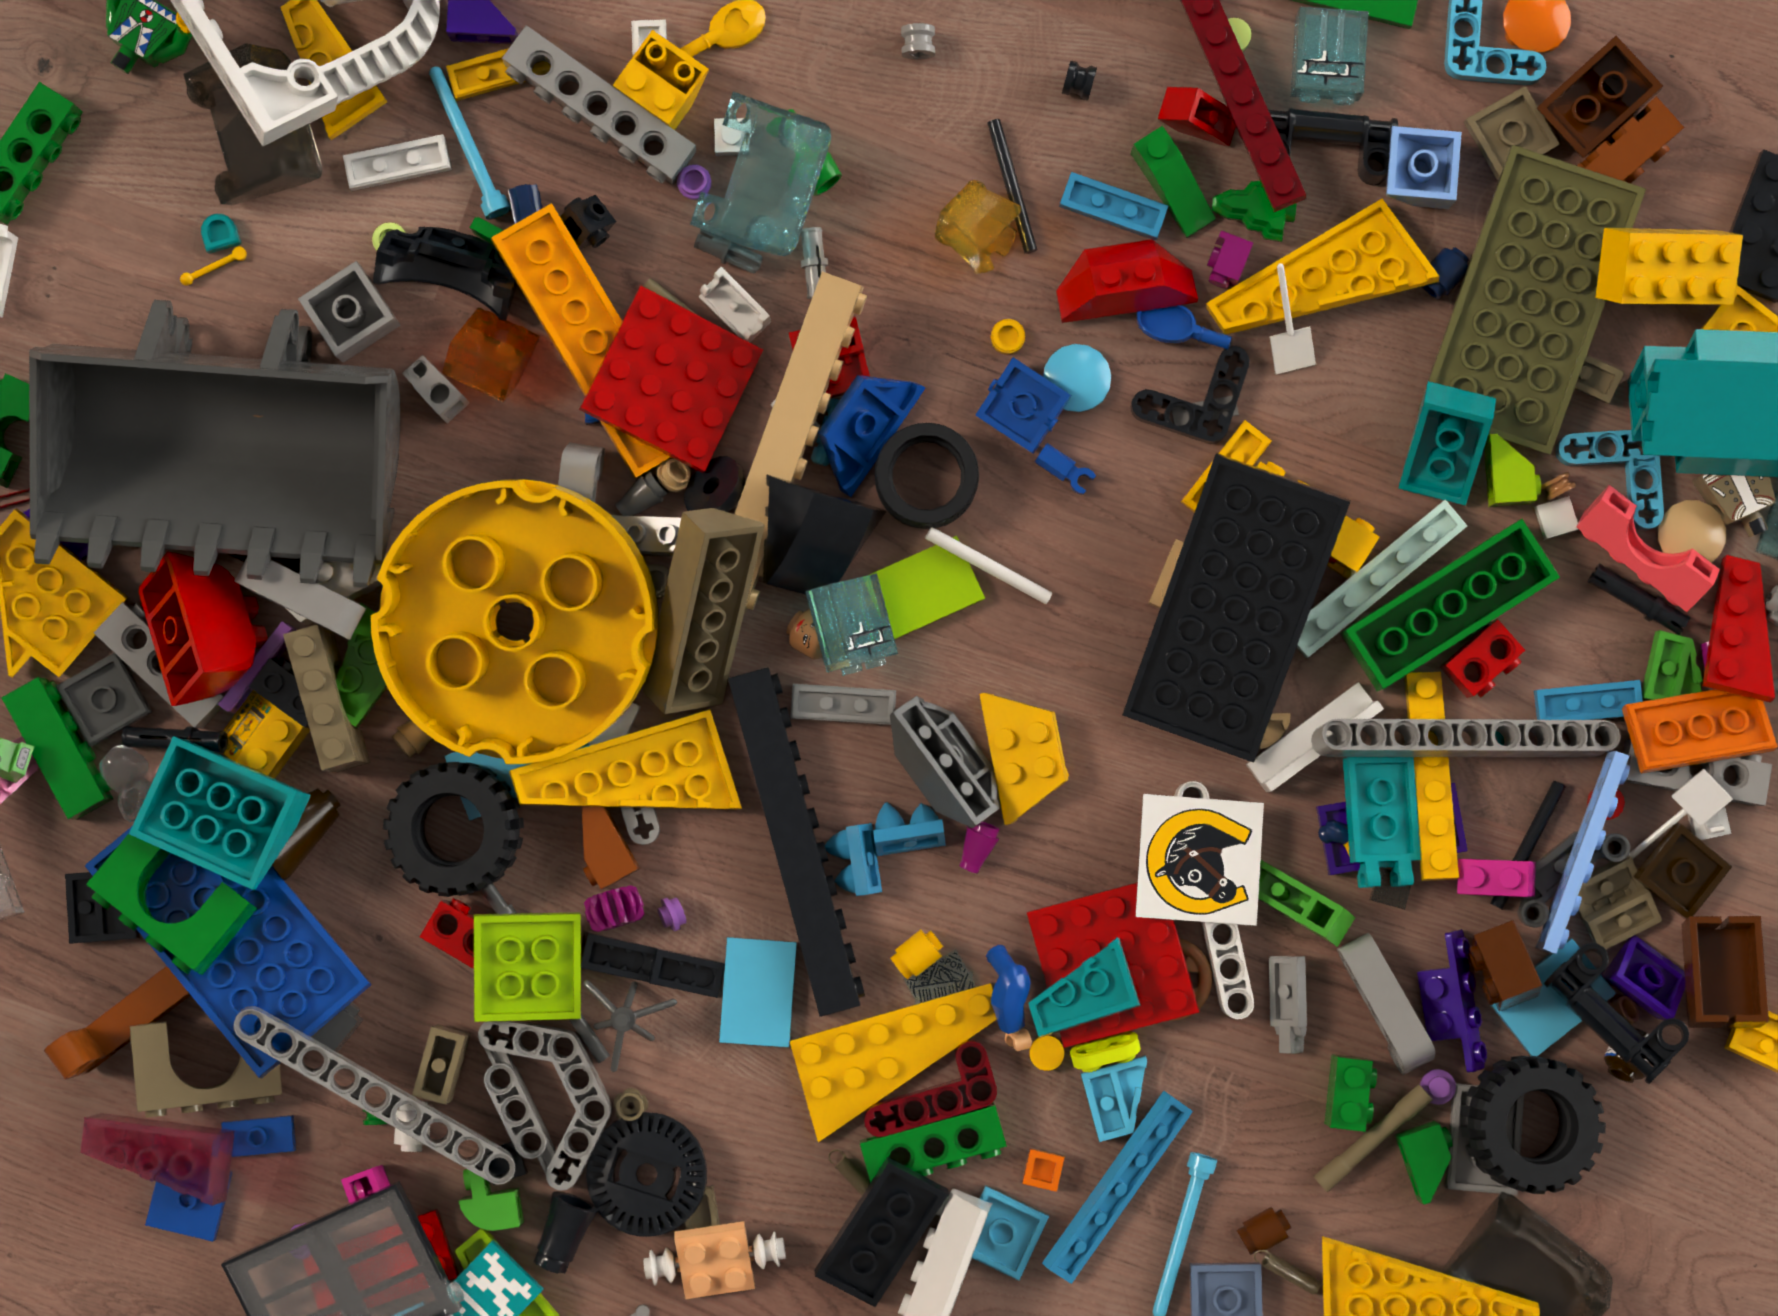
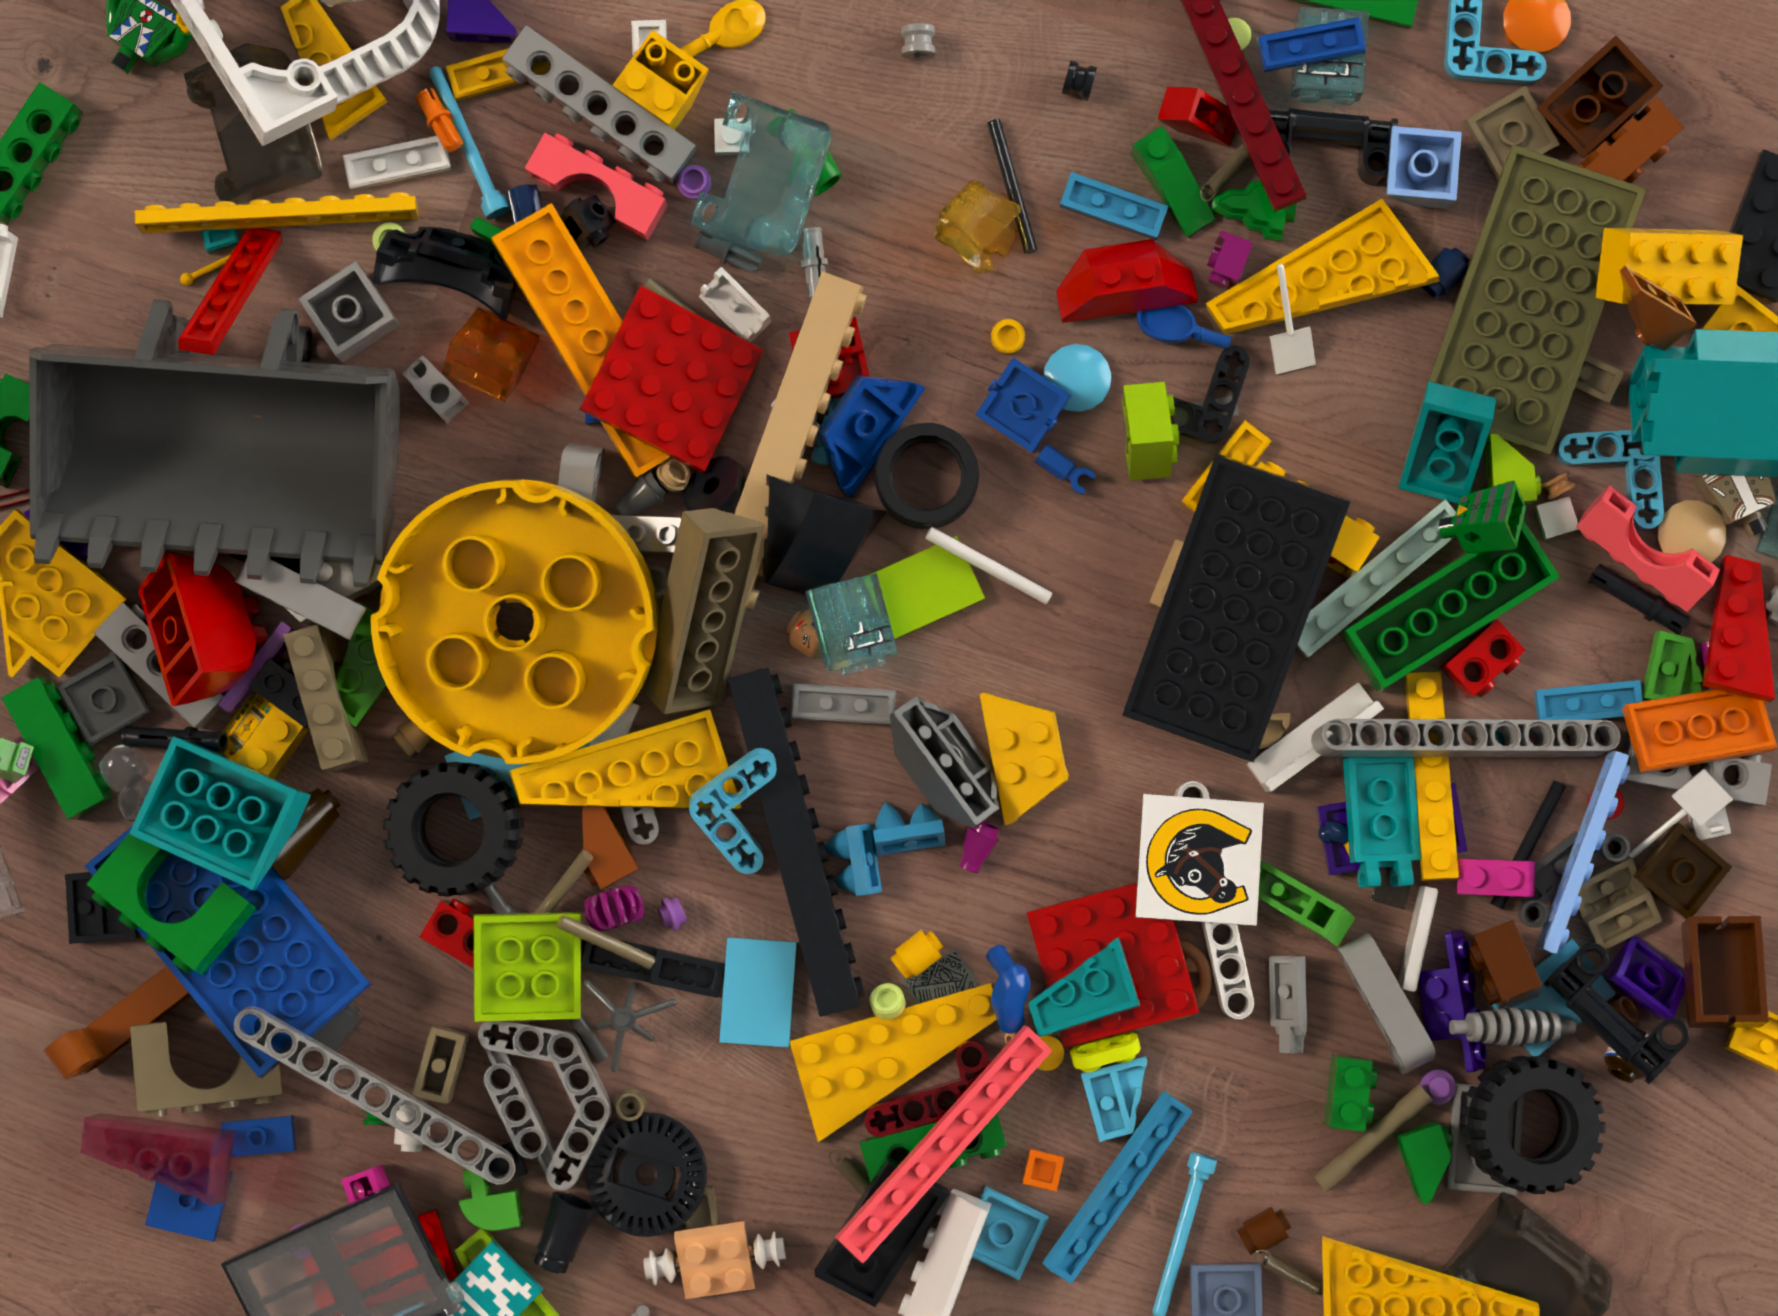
(230, 291): none -> red tile
(265, 214): none -> yellow plate
(439, 119): none -> orange axle
(560, 165): none -> coral arch
(565, 882): none -> dark tan bar
(605, 941): none -> dark tan bar
(723, 803): none -> medium azure beam
(887, 1001): none -> yellowish green tile
(943, 1144): none -> coral plate
(1149, 431): none -> lime brick
(1226, 172): none -> dark tan piece
(1311, 44): none -> blue tile
(1417, 938): none -> white tile
(1487, 519): none -> green torso
(1512, 1026): none -> light grey piece
(1655, 311): none -> dark orange slope

